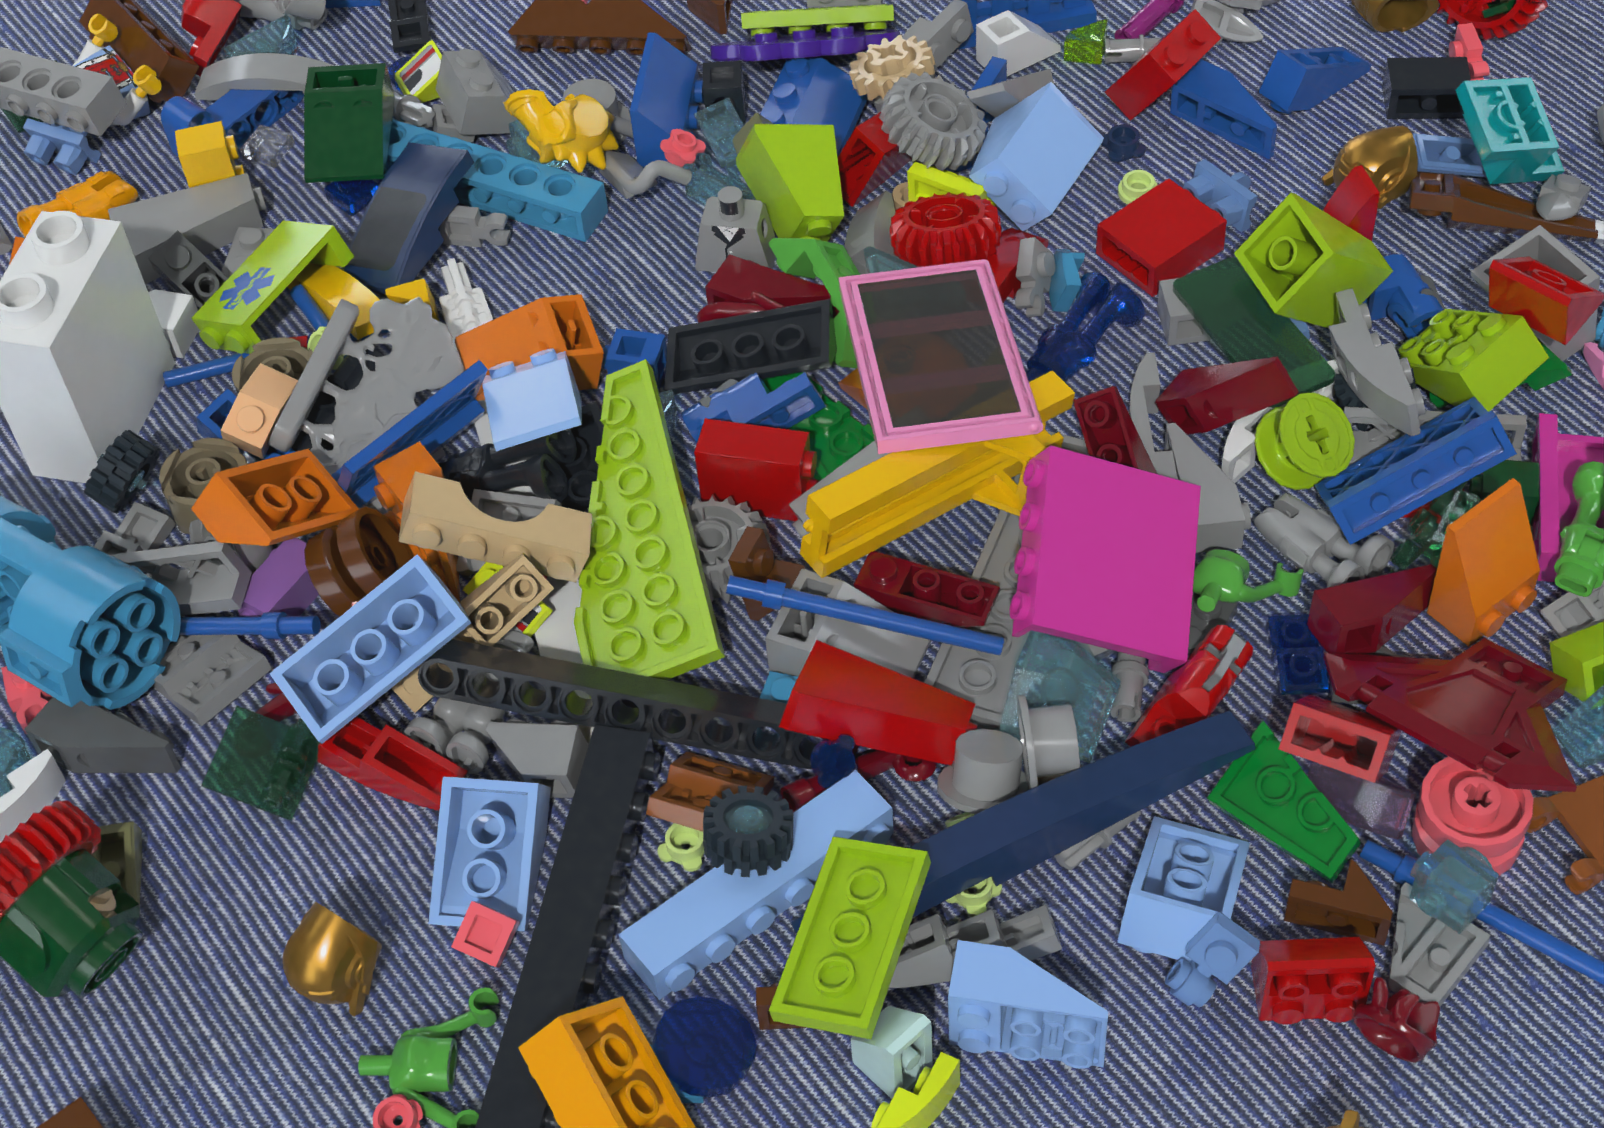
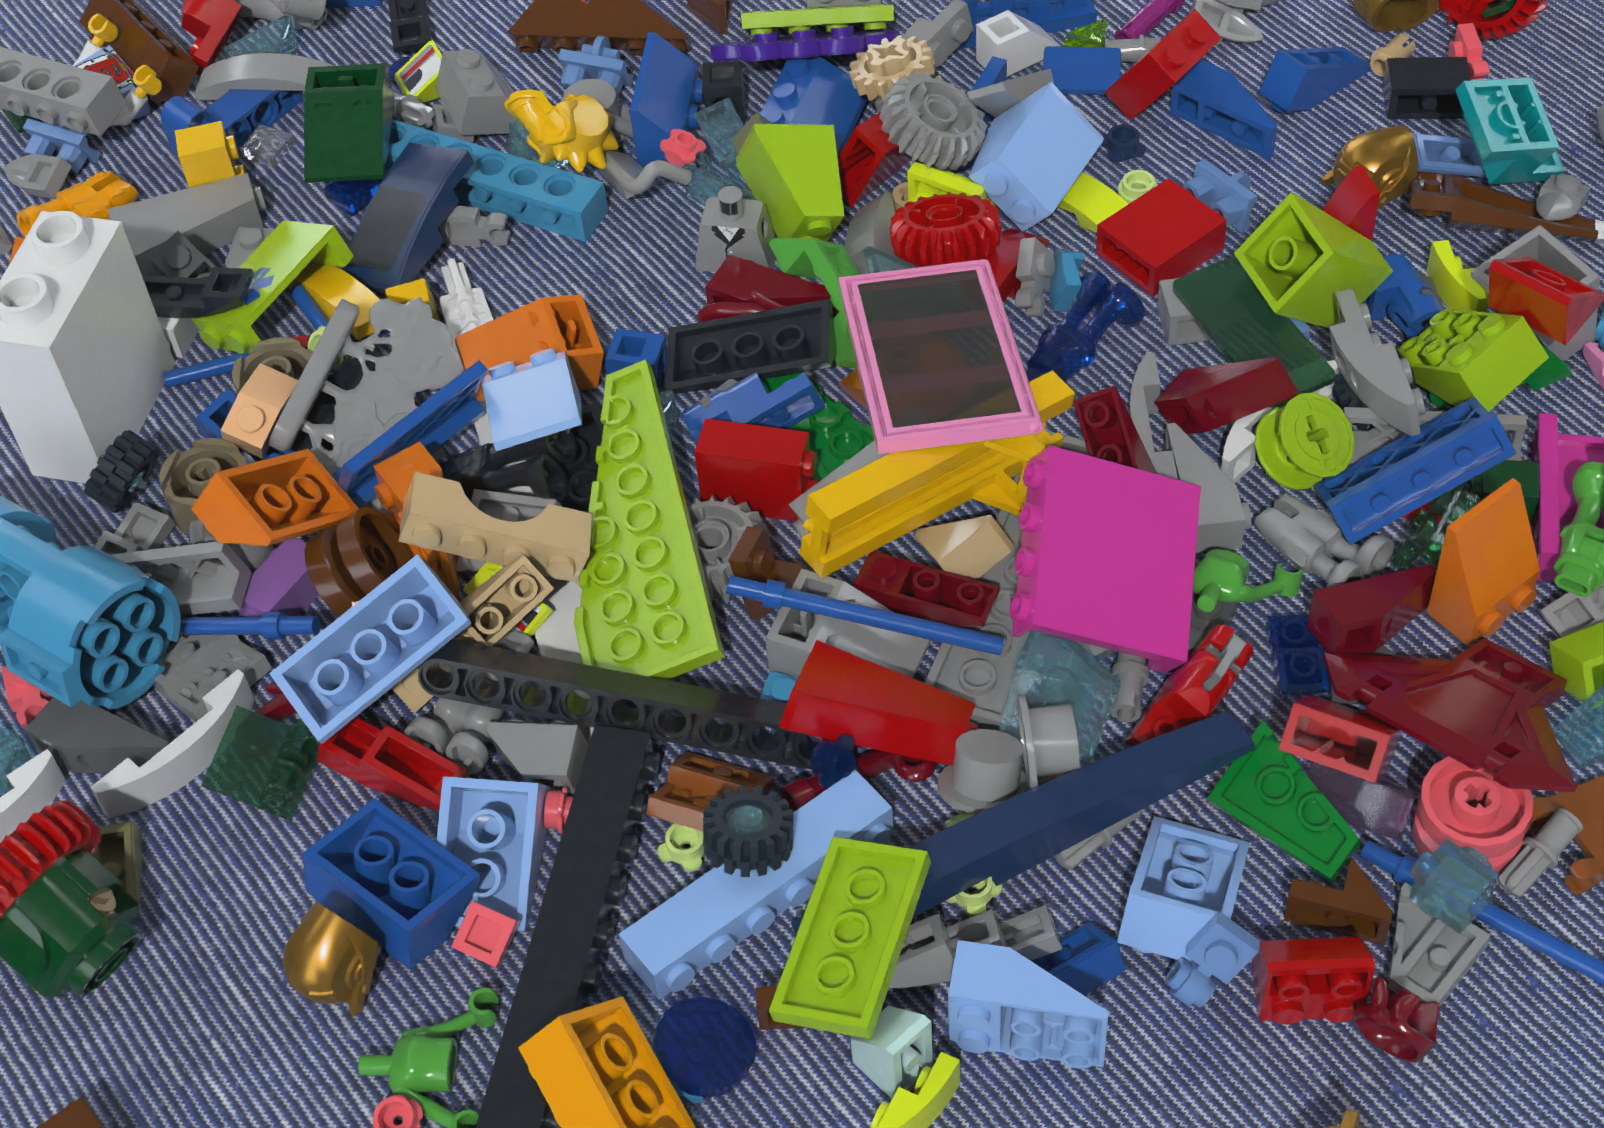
(38, 174): none -> light grey plate
(187, 756): none -> white slope
(199, 296): none -> black slope
(390, 881): none -> blue slope
(557, 809): none -> coral plate
(595, 62): none -> medium blue hips
(966, 545): none -> tan slope
(1083, 68): none -> blue slope
(1086, 959): none -> blue slope
(1091, 201): none -> neon yellow slope
(1391, 50): none -> tan pin
(1453, 282): none -> neon yellow slope
(1540, 852): none -> light grey axle

